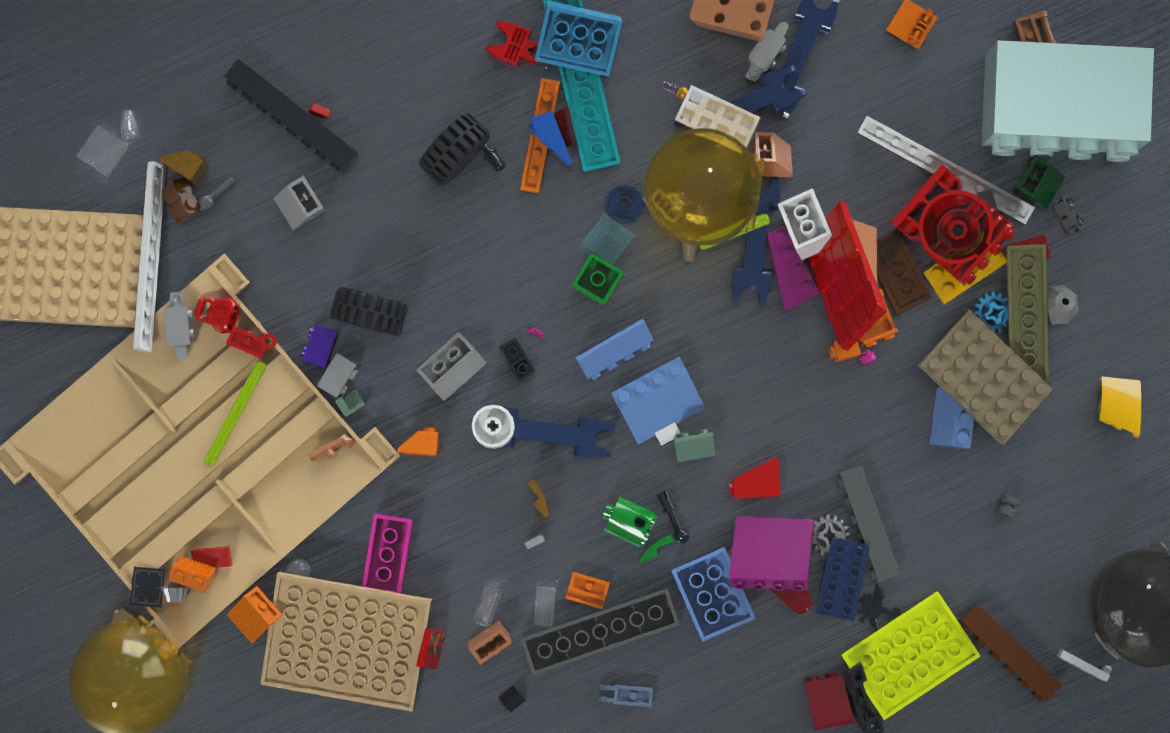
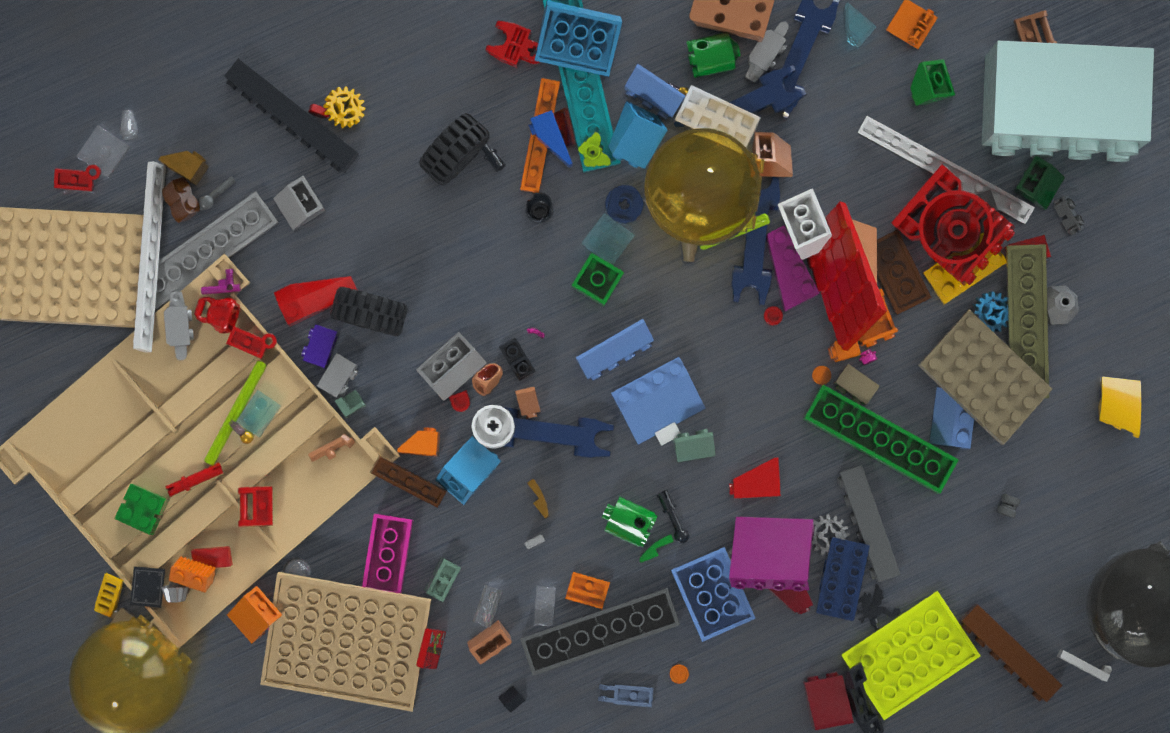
(76, 178): none -> red hinge
(104, 605): none -> yellow slope
(141, 508): none -> green piece
(194, 479): none -> red pin
(223, 285): none -> magenta hose
(224, 235): none -> light grey plate
(245, 436): none -> piece
(258, 413): none -> clear light blue plate
(261, 506): none -> red plate
(307, 299): none -> red wedge
(336, 107): none -> yellow gear
(408, 481): none -> reddish brown tile
(442, 579): none -> sand green hinge
(460, 401): none -> red tile
(467, 470): none -> dark azure slope
(487, 378): none -> nougat rock
(528, 402): none -> nougat slope
(539, 208): none -> black hair
(598, 158): none -> lime animal
(637, 135): none -> dark azure slope
(654, 93): none -> medium blue slope
(679, 674): none -> orange piece
(712, 54): none -> green cylinder
(773, 315): none -> red tile
(821, 375): none -> orange piece
(855, 385): none -> dark tan brick
(856, 26): none -> clear light blue slope
(880, 439): none -> green brick
(931, 83): none -> green slope

